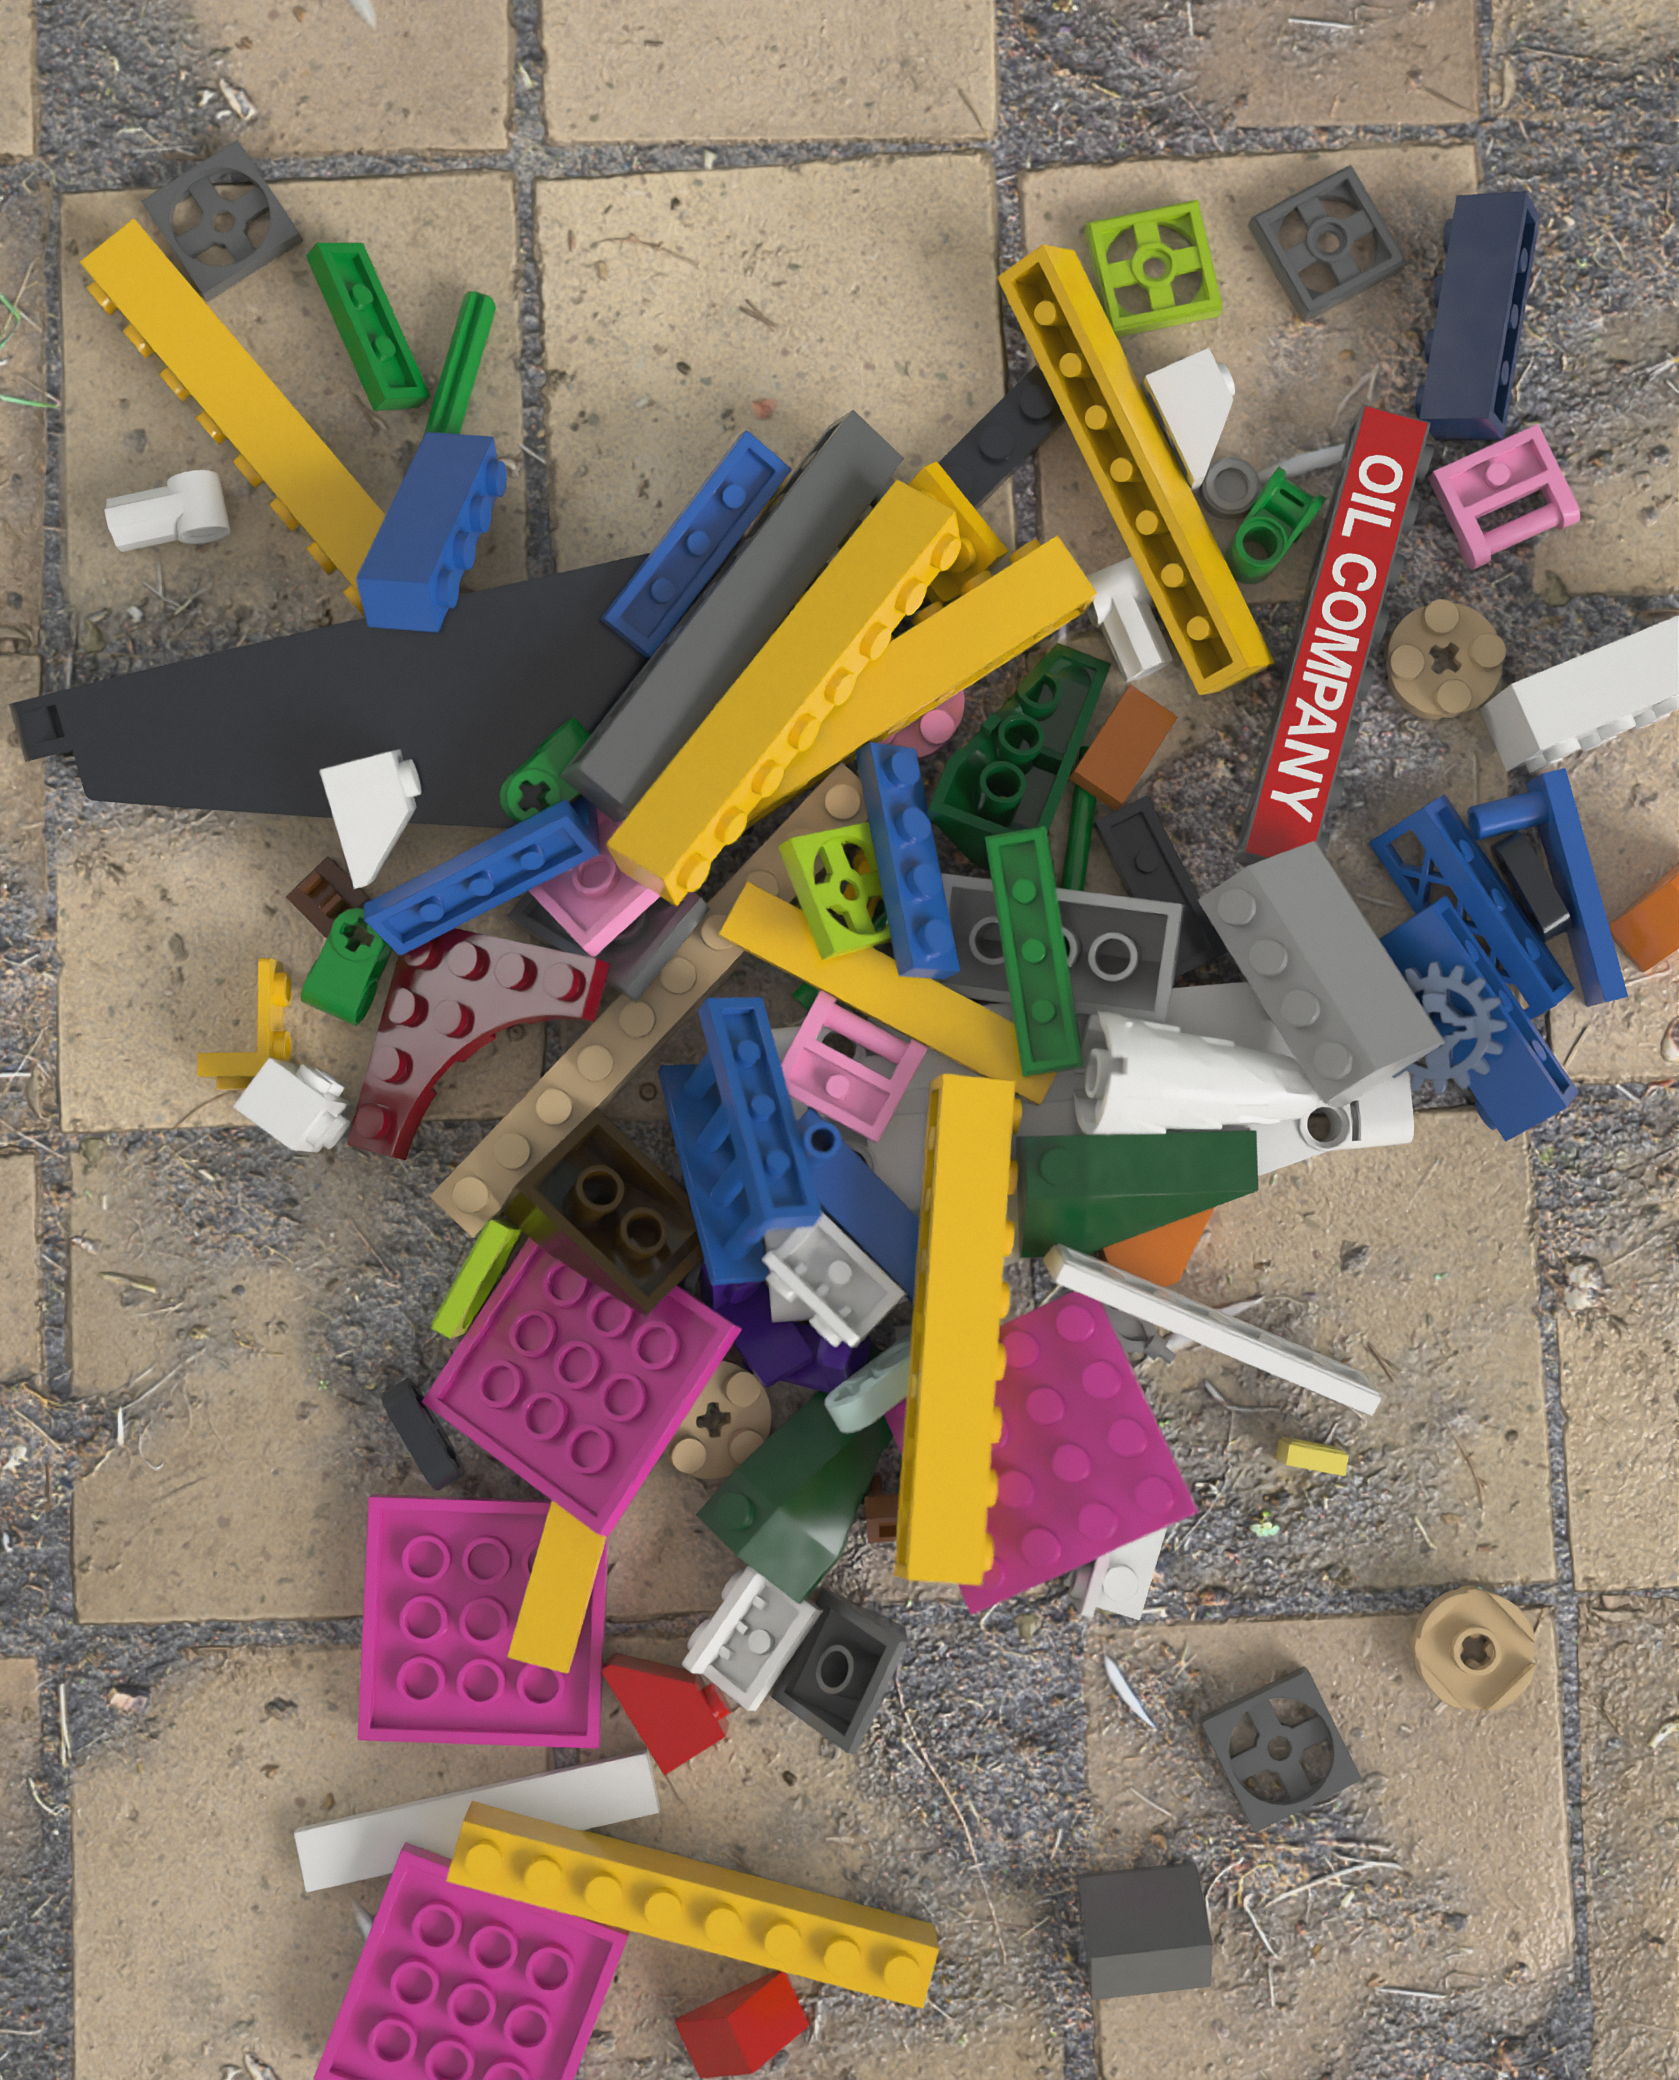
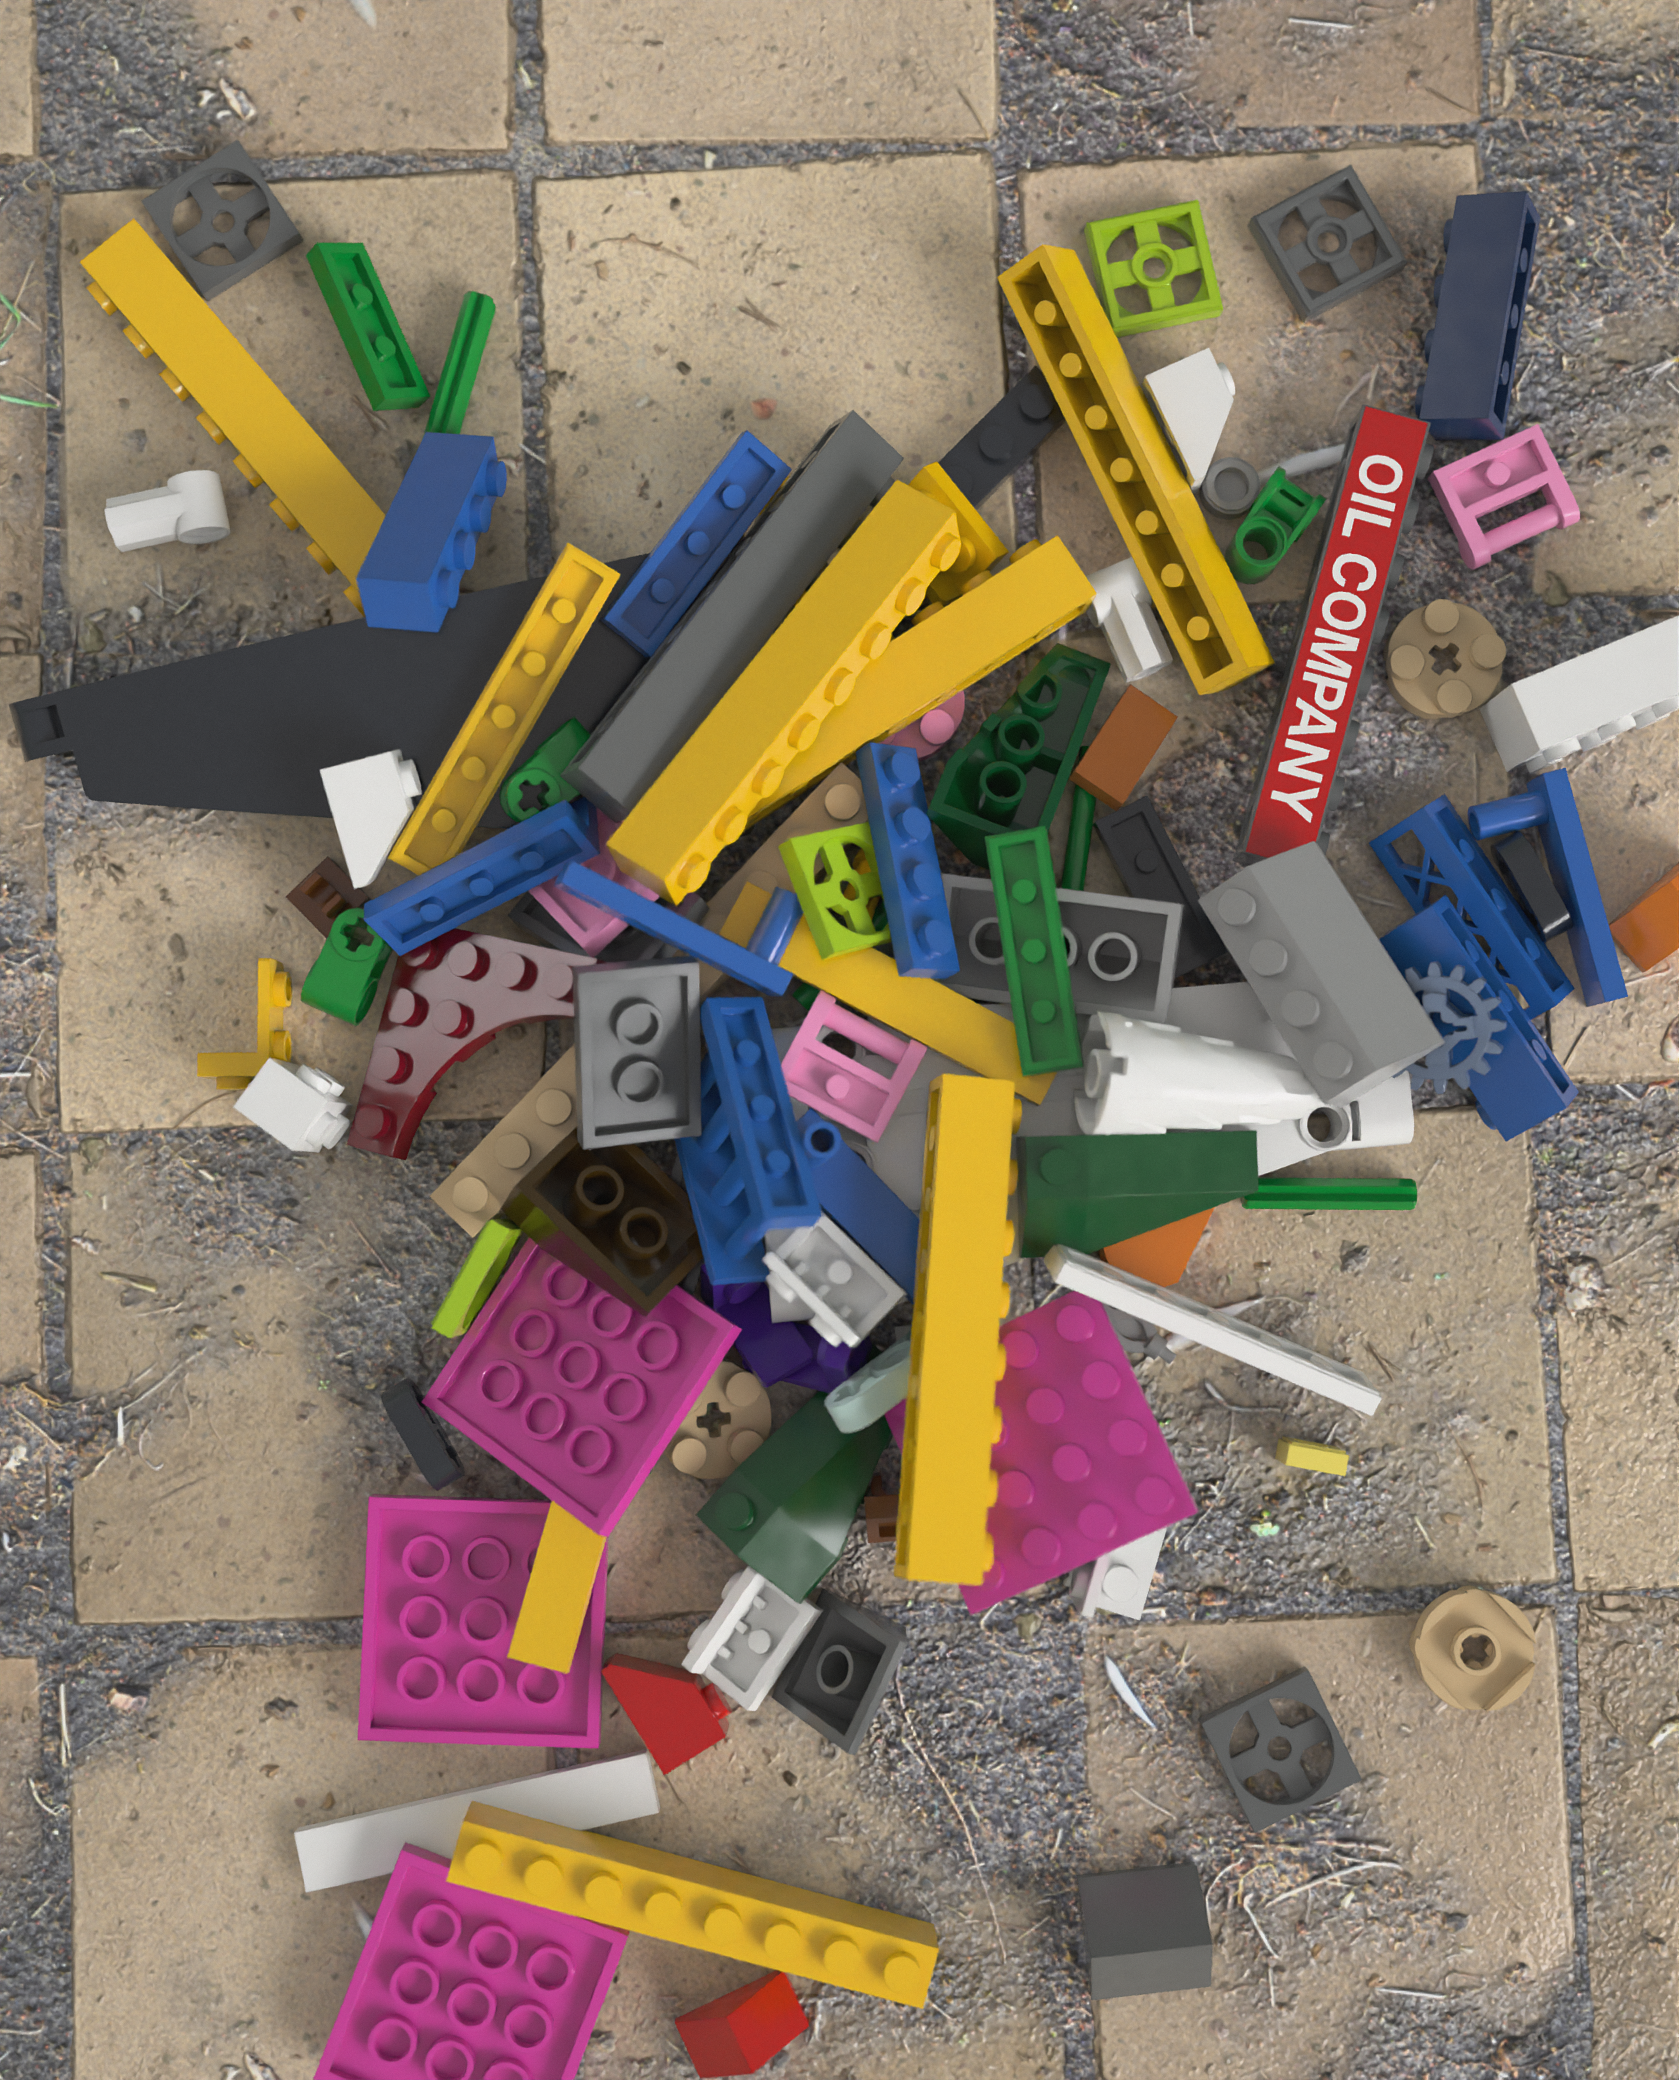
(505, 711): none -> yellow tile
(637, 1051): none -> plate
(753, 965): none -> blue piece
(1333, 1194): none -> green axle

